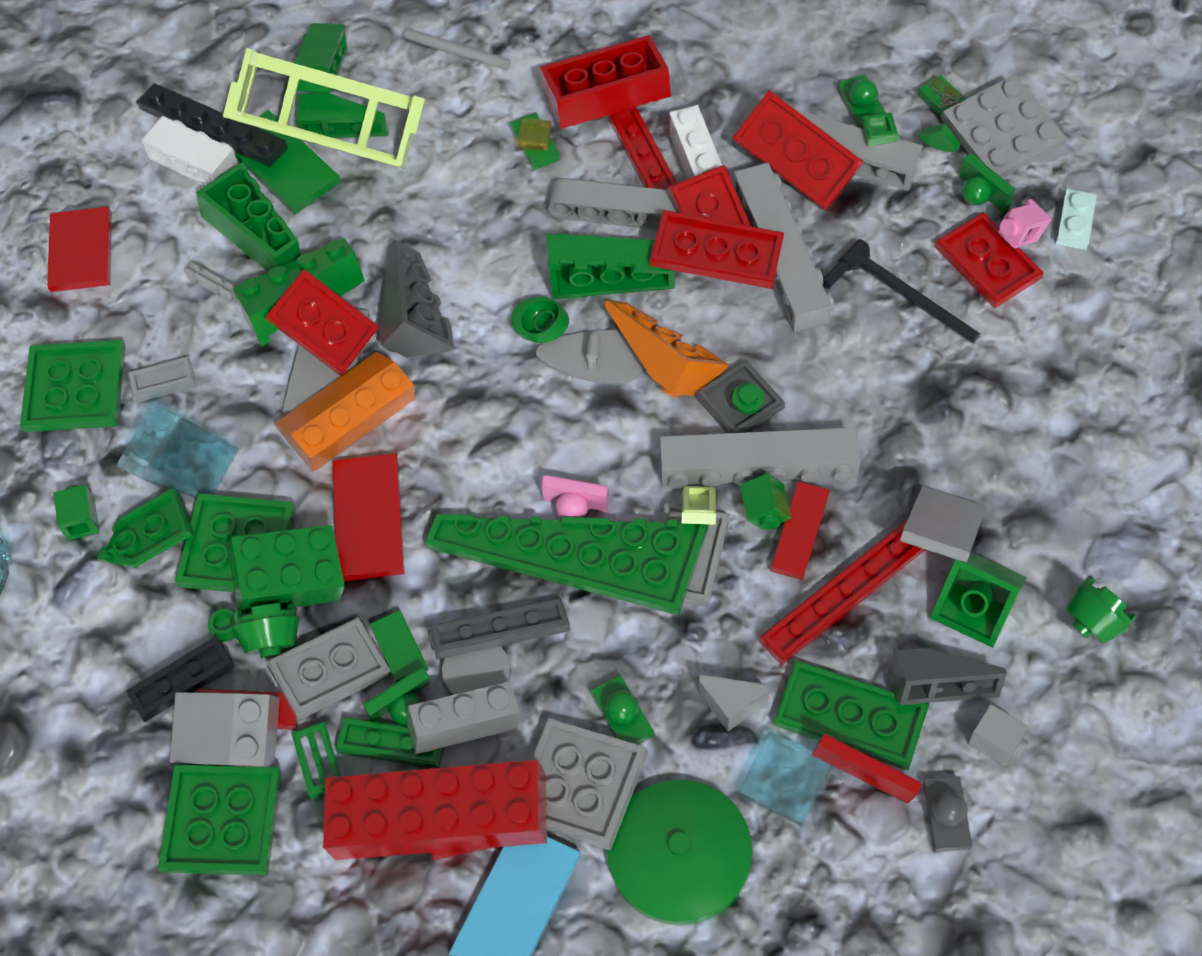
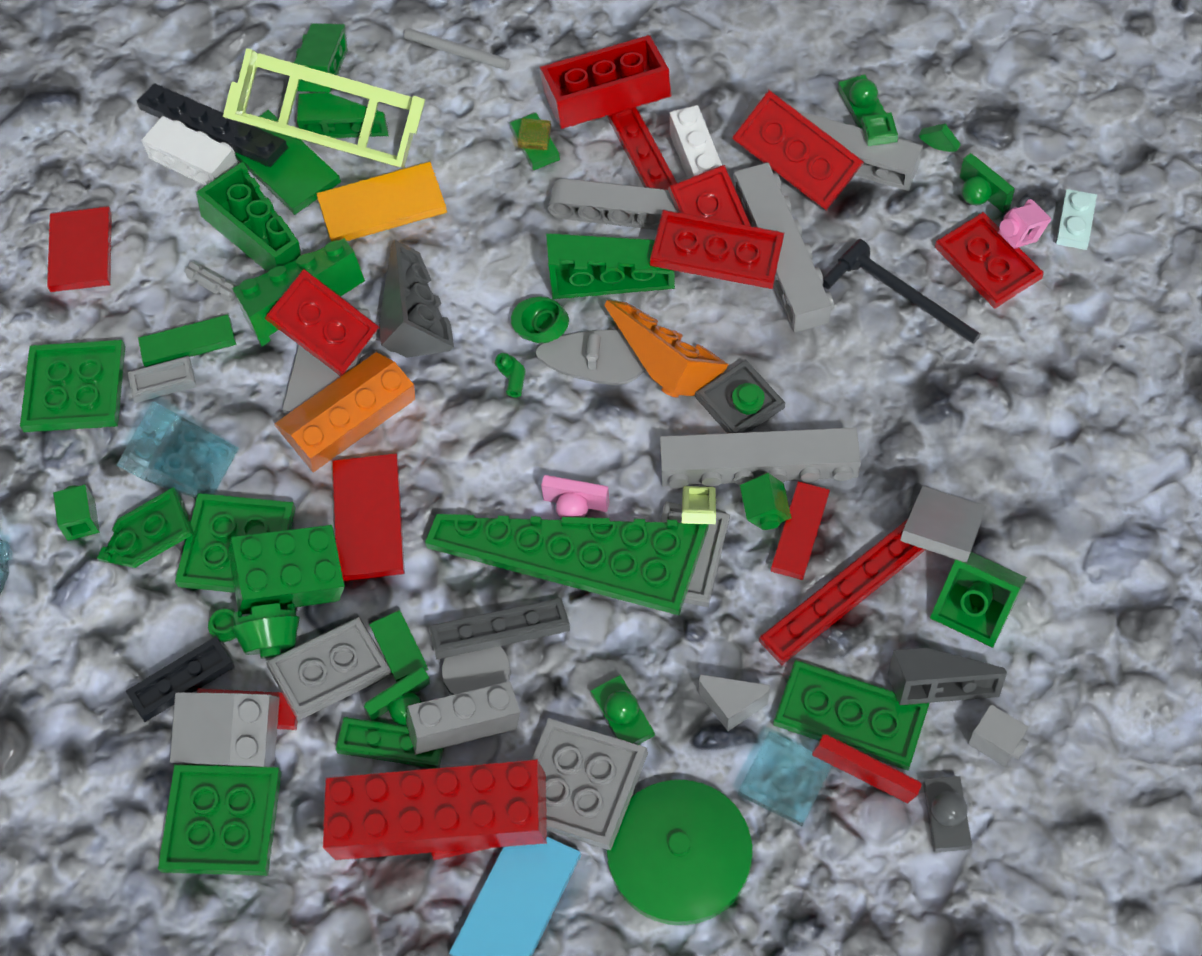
(187, 341): none -> green tile
(310, 731): green tile -> none
(382, 202): none -> light orange tile
(513, 371): none -> green arm
(940, 95): green tile -> none
(1004, 127): light grey plate -> none
(1097, 612): green cone -> none

